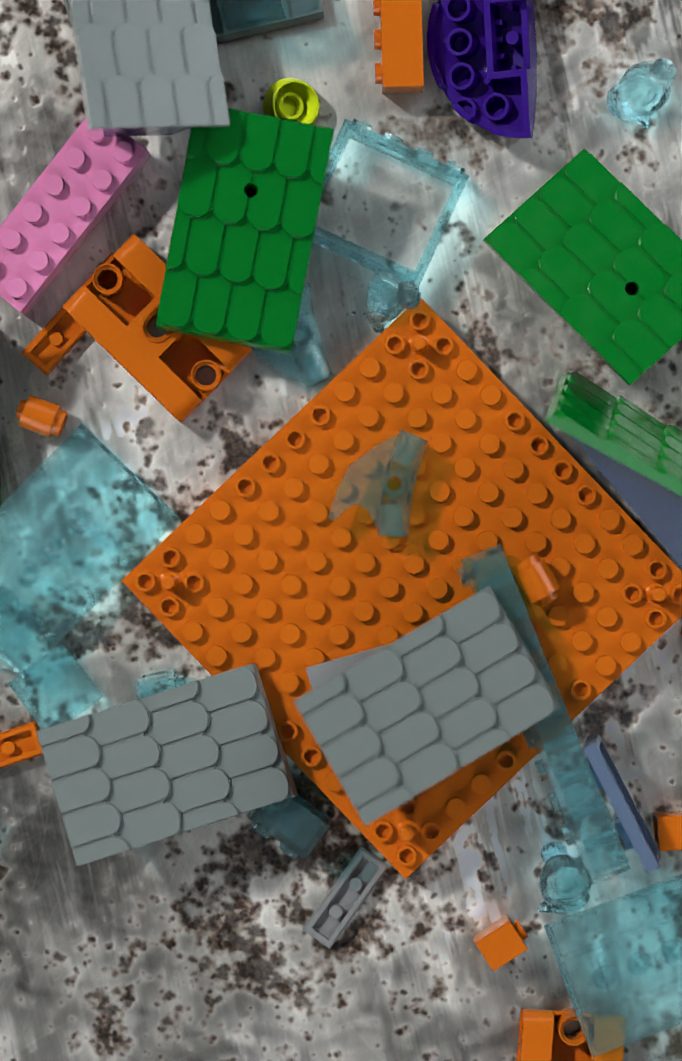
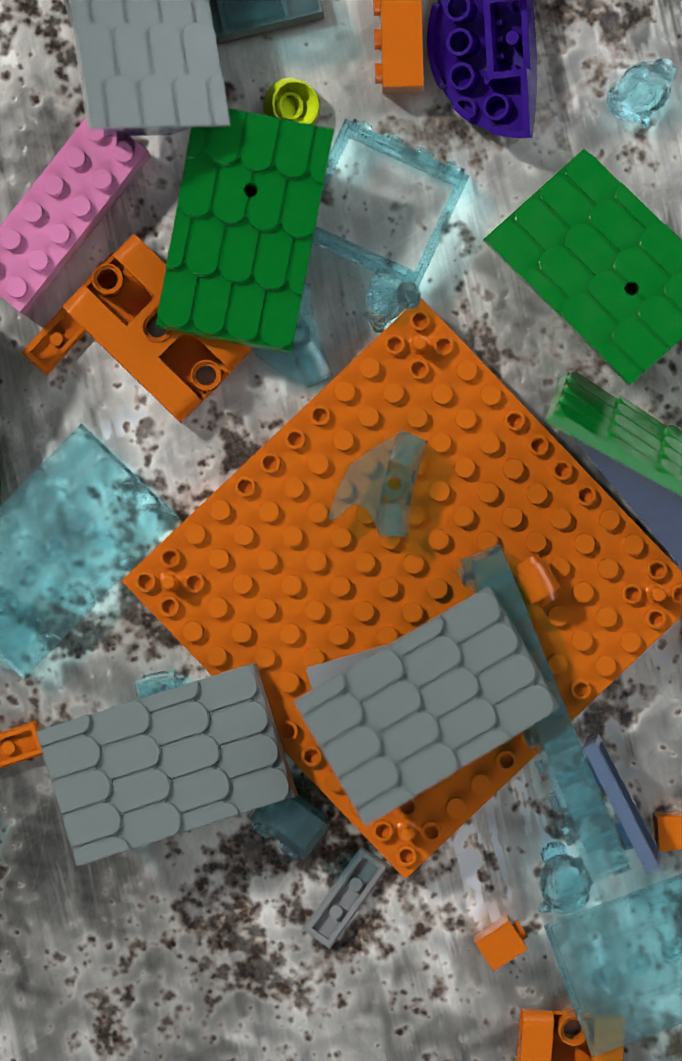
(41, 416): orange brick -> none
(56, 689): clear light blue tile -> none

